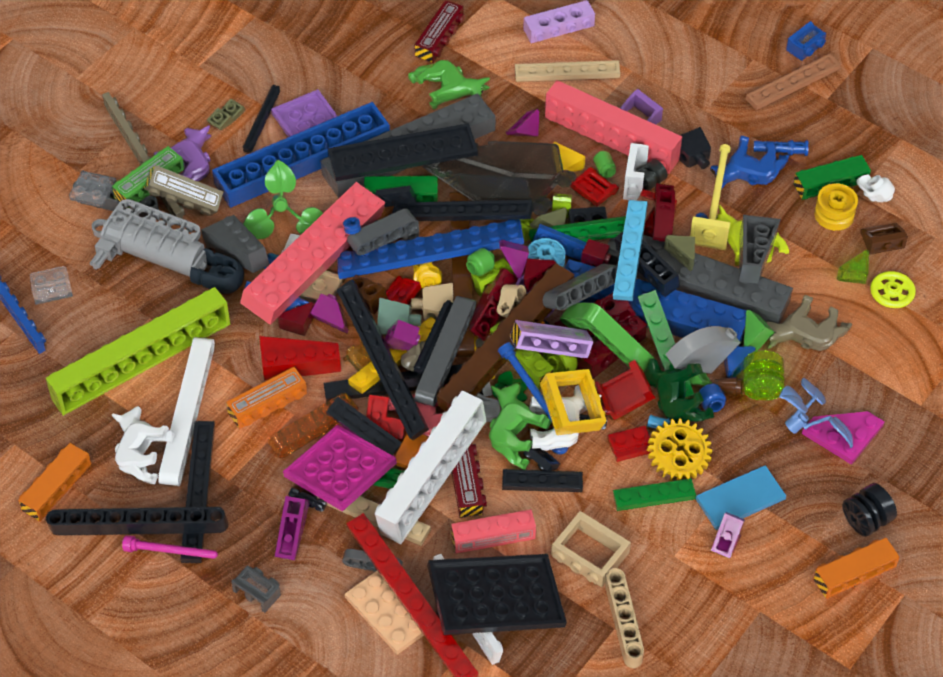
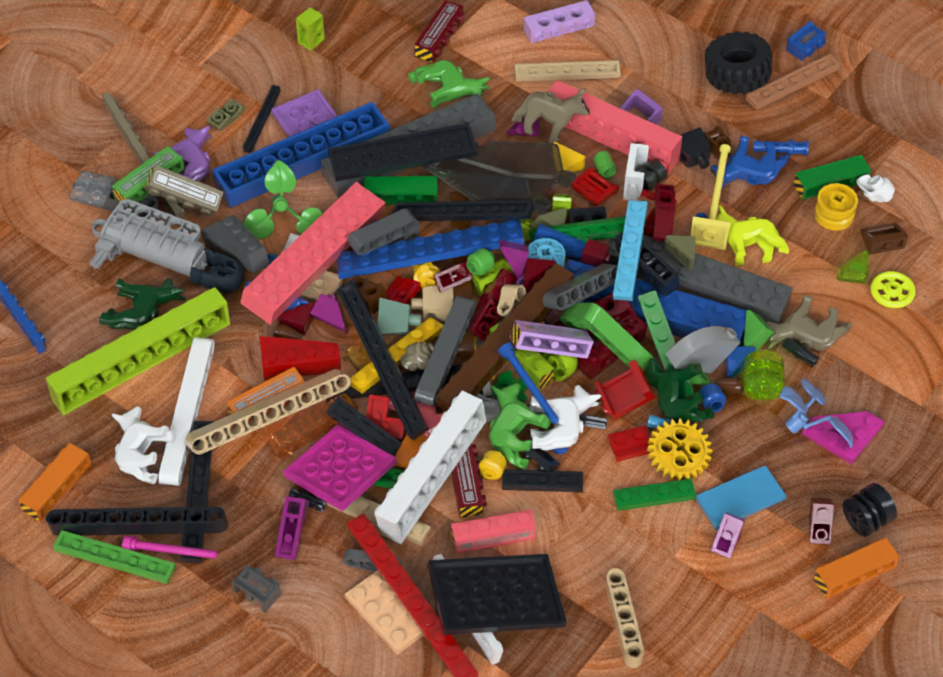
(50, 285): clear bracket -> none
(114, 557): none -> bright green plate
(145, 302): none -> dark green animal
(259, 411): none -> tan beam
(286, 331): none -> reddish brown cone
(310, 28): none -> lime brick
(352, 225): blue bush -> none
(397, 196): black plate -> none
(402, 336): magenta slope -> none
(432, 338): black axle -> none
(452, 276): none -> dark red slope
(492, 465): none -> yellow head
(551, 109): none -> dark tan animal
(556, 408): yellow window -> none
(599, 533): tan window -> none
(716, 138): none -> reddish brown piece
(734, 77): none -> black tyre
(756, 242): dark grey wedge -> none
(800, 352): none -> black axle
(820, 520): none -> slope

